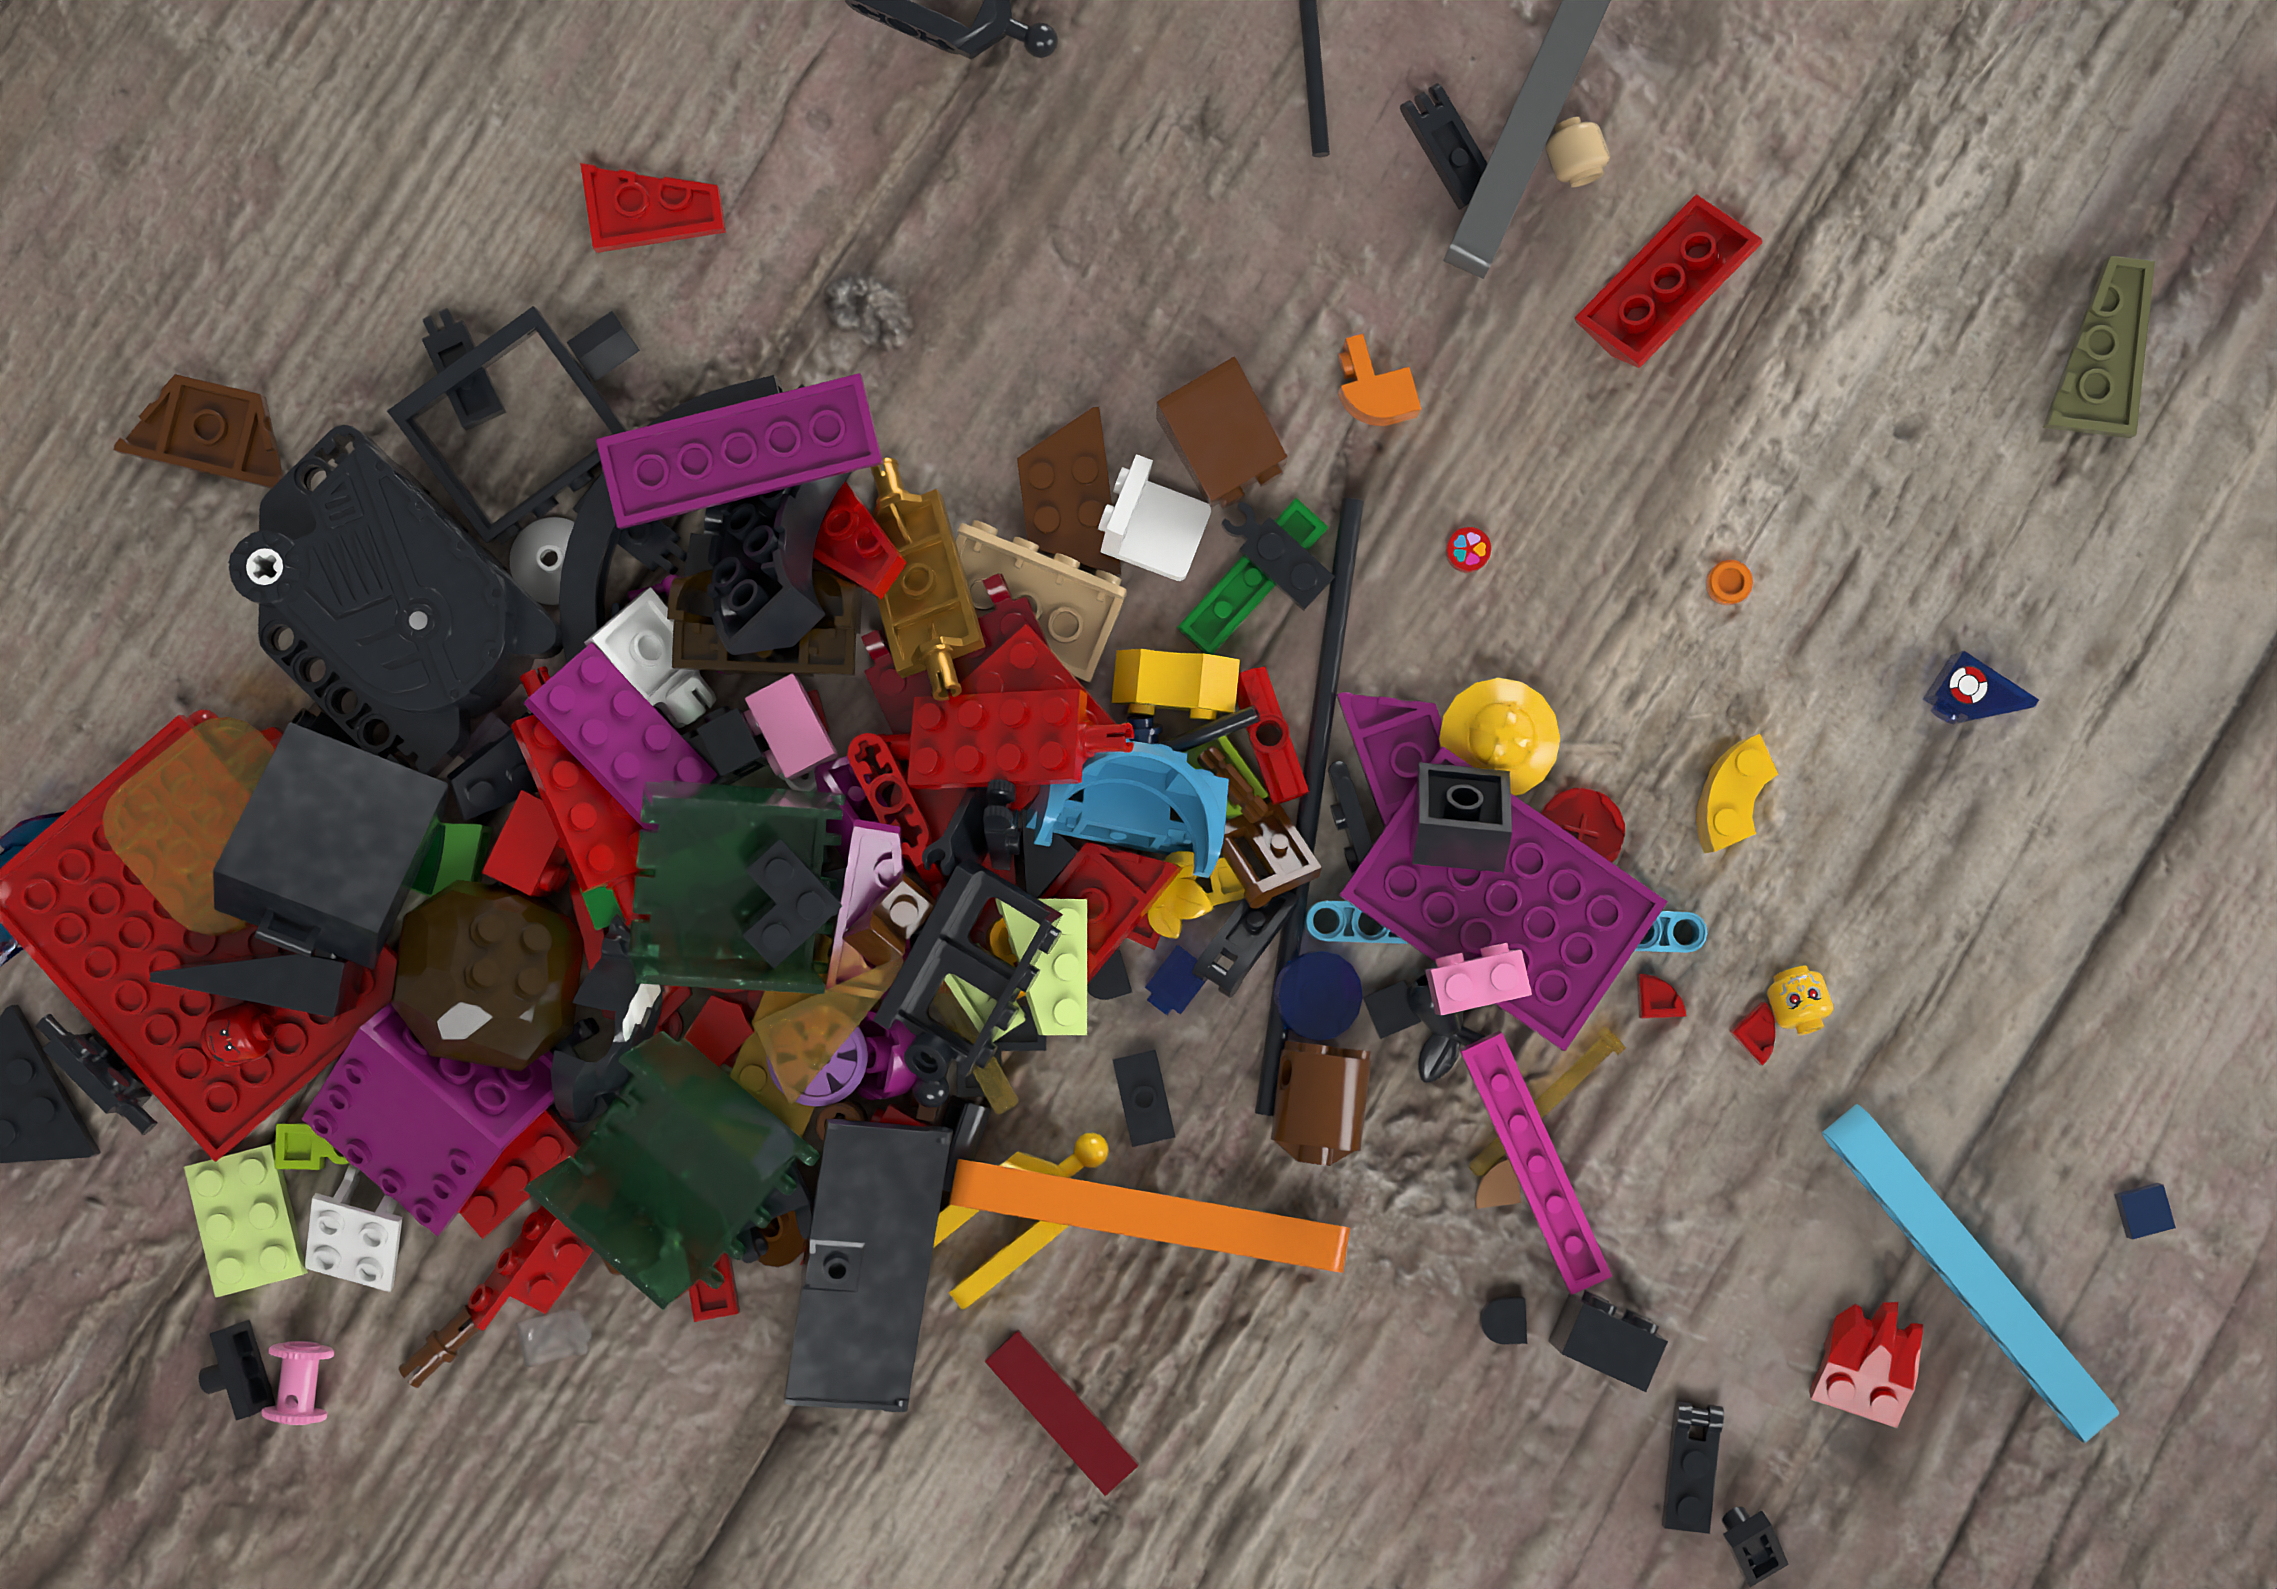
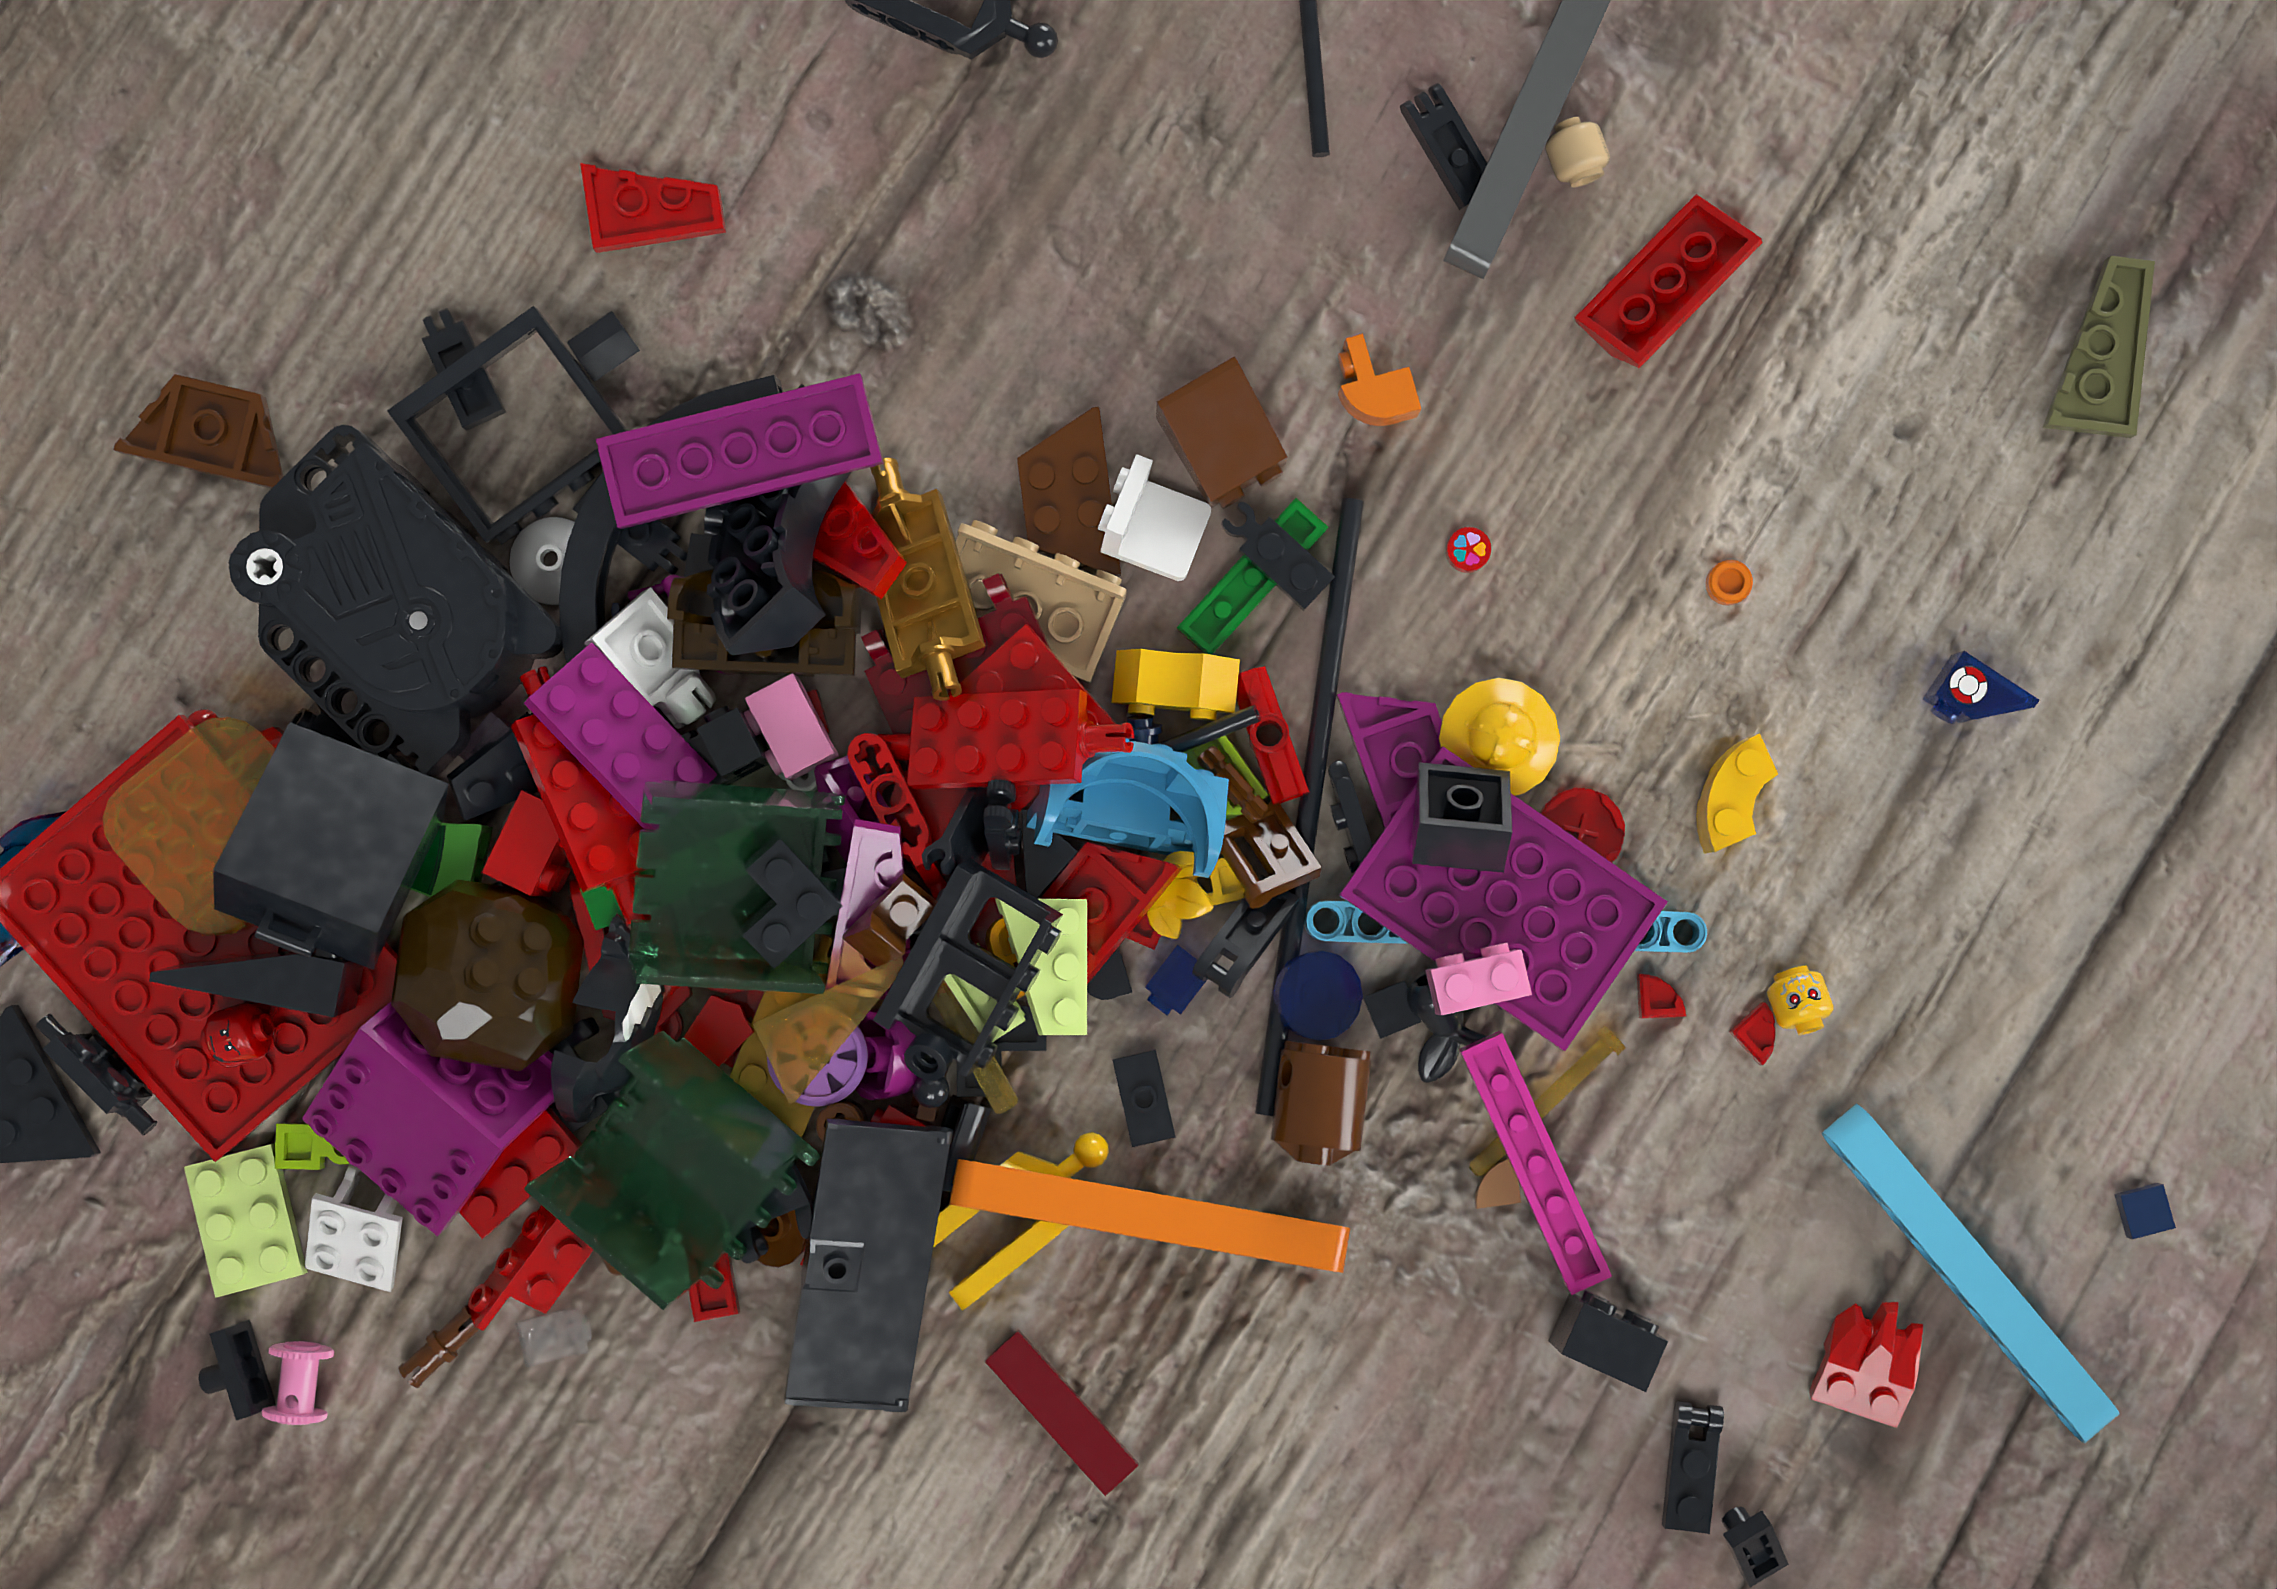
(1505, 1320): black tile -> none

